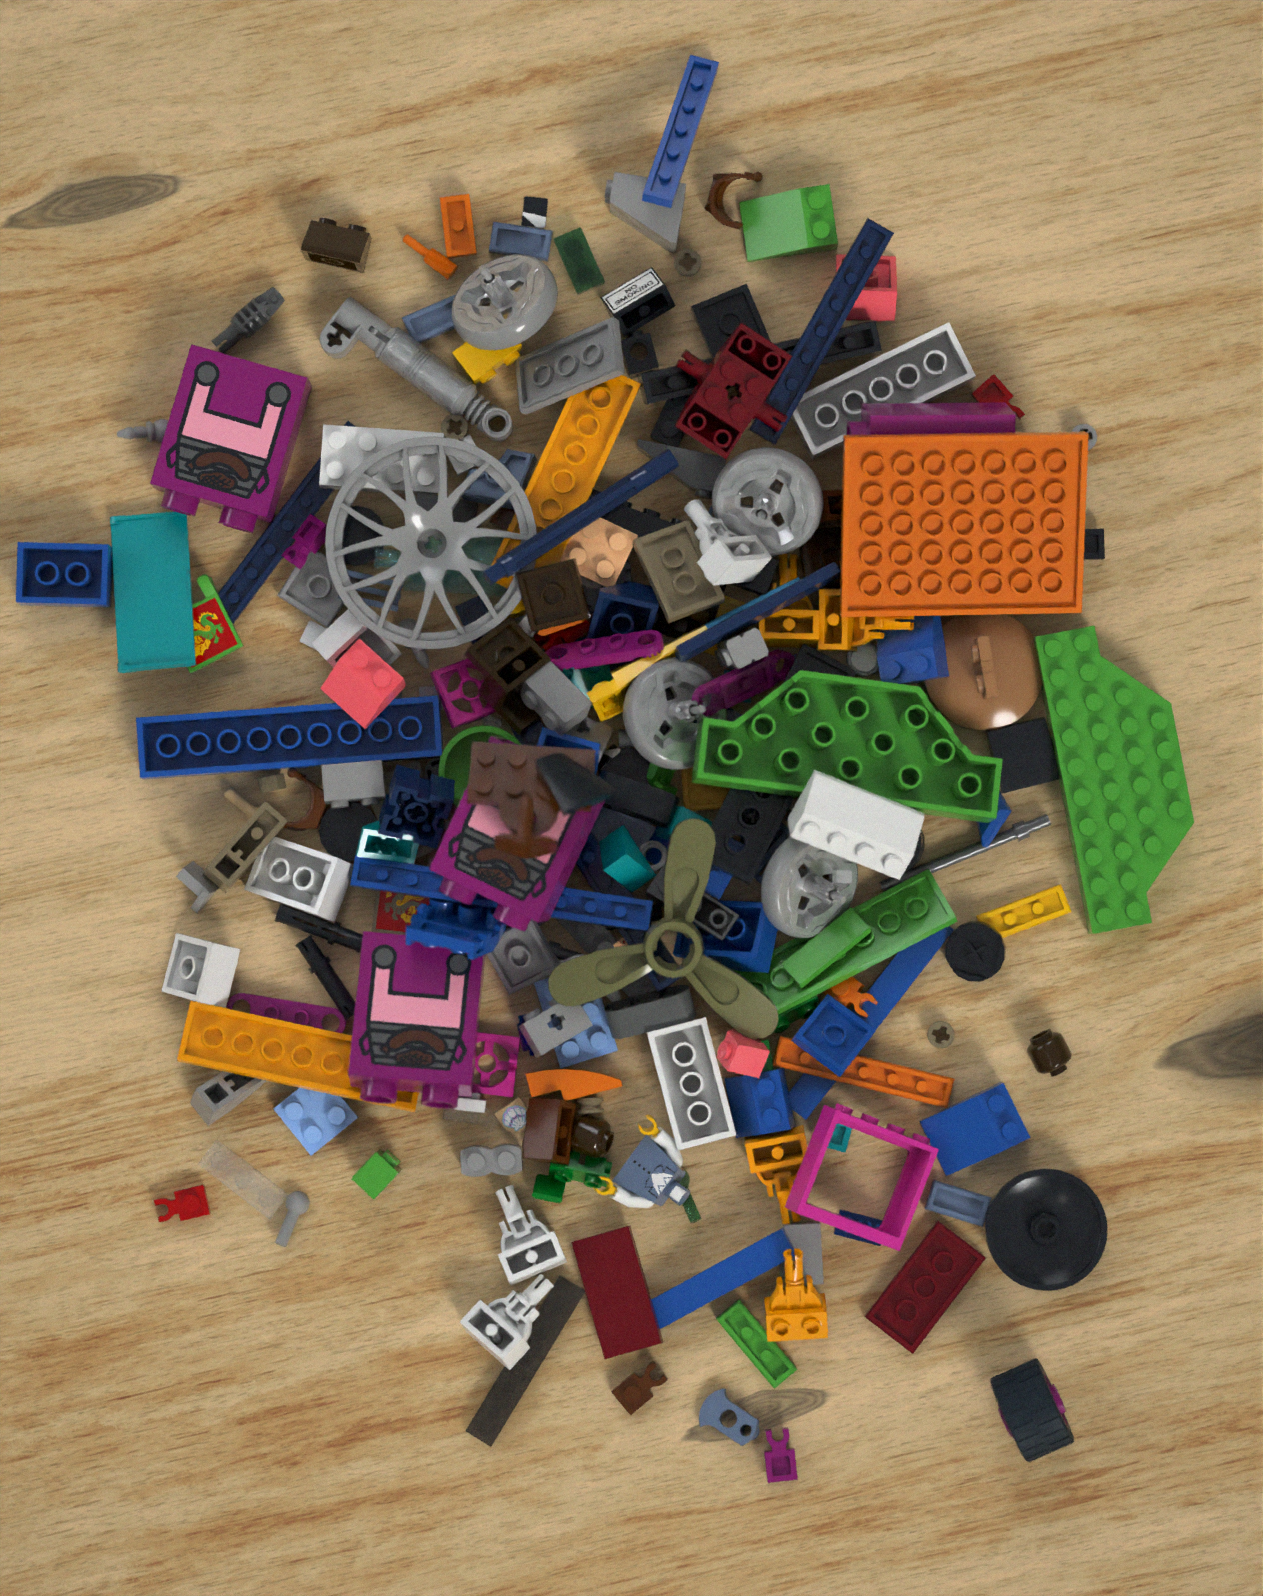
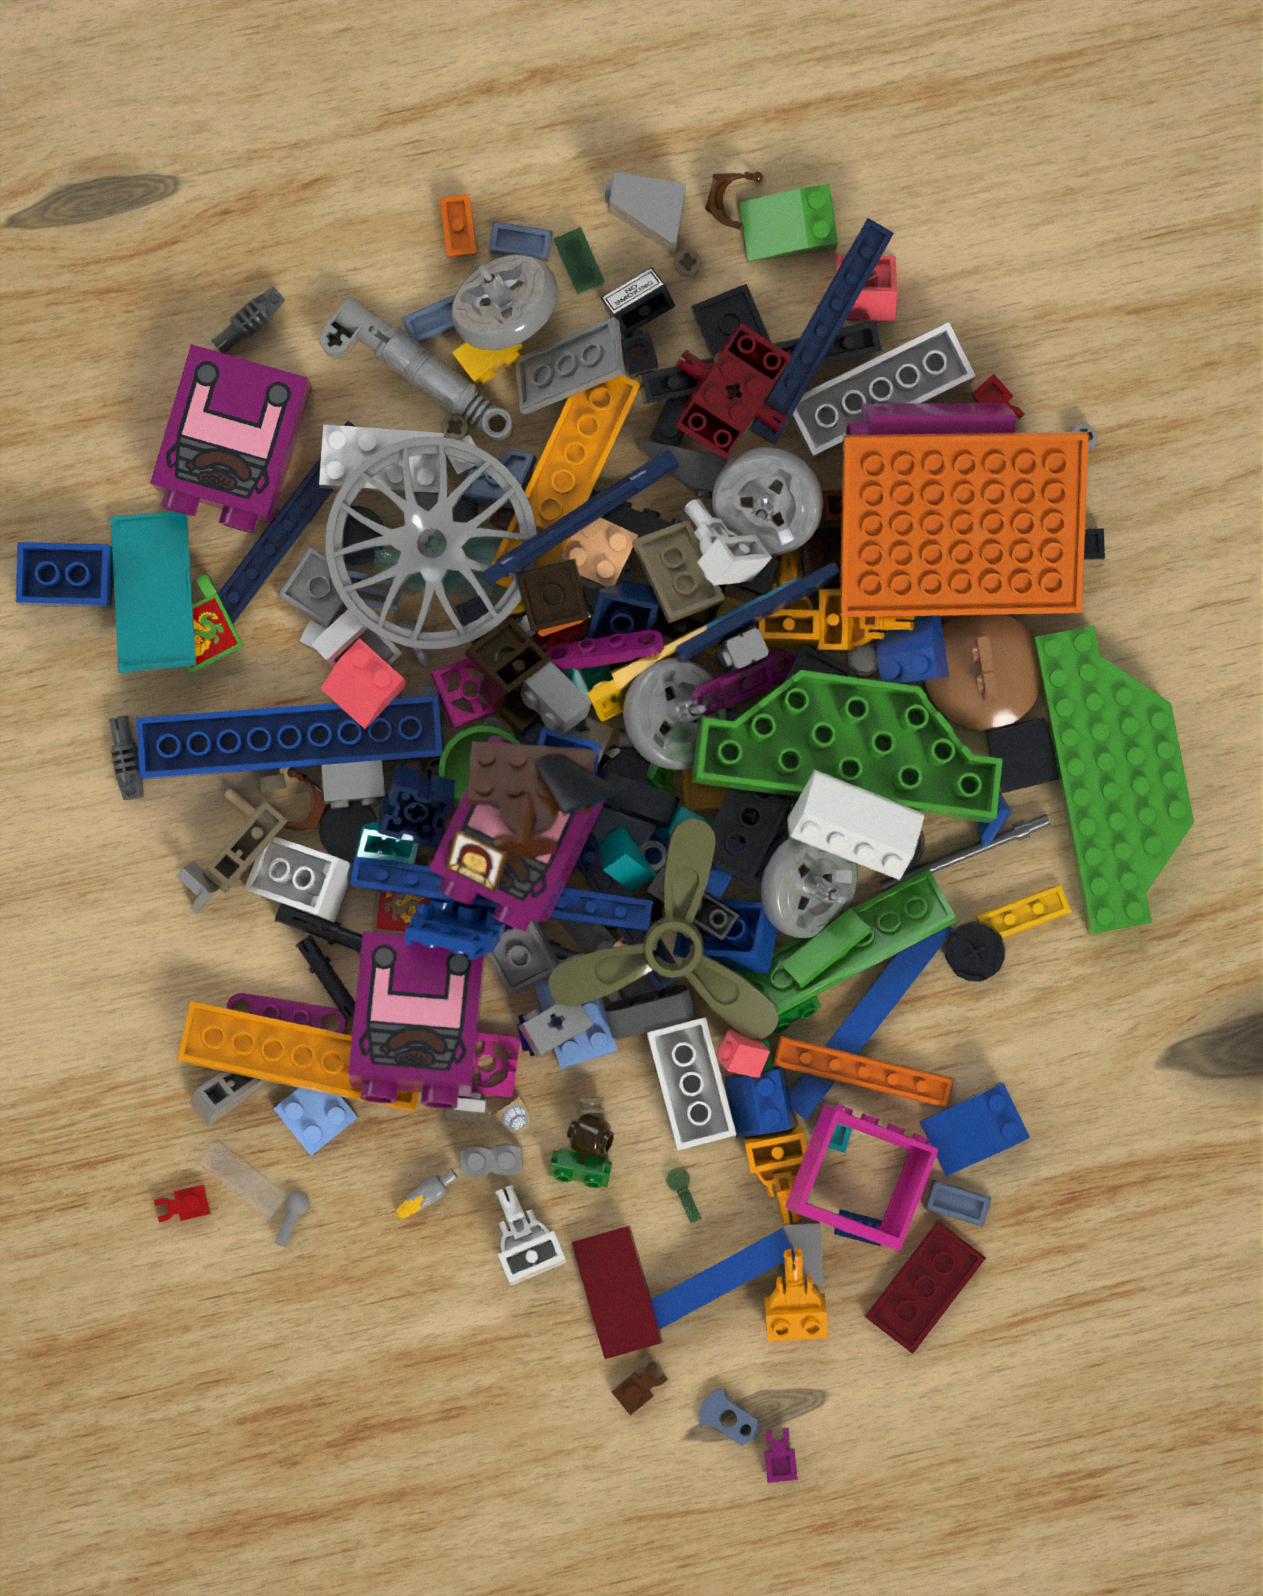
(126, 759): none -> dark grey hinge
(152, 431): light grey bar -> none
(200, 970): white slope -> none
(308, 539): magenta plate -> none
(336, 245): dark brown slope -> none
(377, 1172): bright green brick -> none
(426, 1194): none -> light grey piece
(432, 258): orange axle -> none
(475, 860): none -> sticker
(507, 1322): white brick -> none
(512, 1383): clear smoke plate -> none
(534, 212): black sticker -> none
(548, 1131): reddish brown brick -> none
(548, 1189): green slope -> none
(571, 1082): orange slope -> none
(650, 1172): torso -> none
(680, 131): blue plate -> none
(753, 1342): bright green tile -> none
(833, 1035): blue plate -> none
(849, 993): orange plate -> none
(944, 1043): dark tan bush -> none
(1032, 1410): black wheel -> none
(1046, 1229): black dish -> none
(1049, 1052): dark brown head -> none

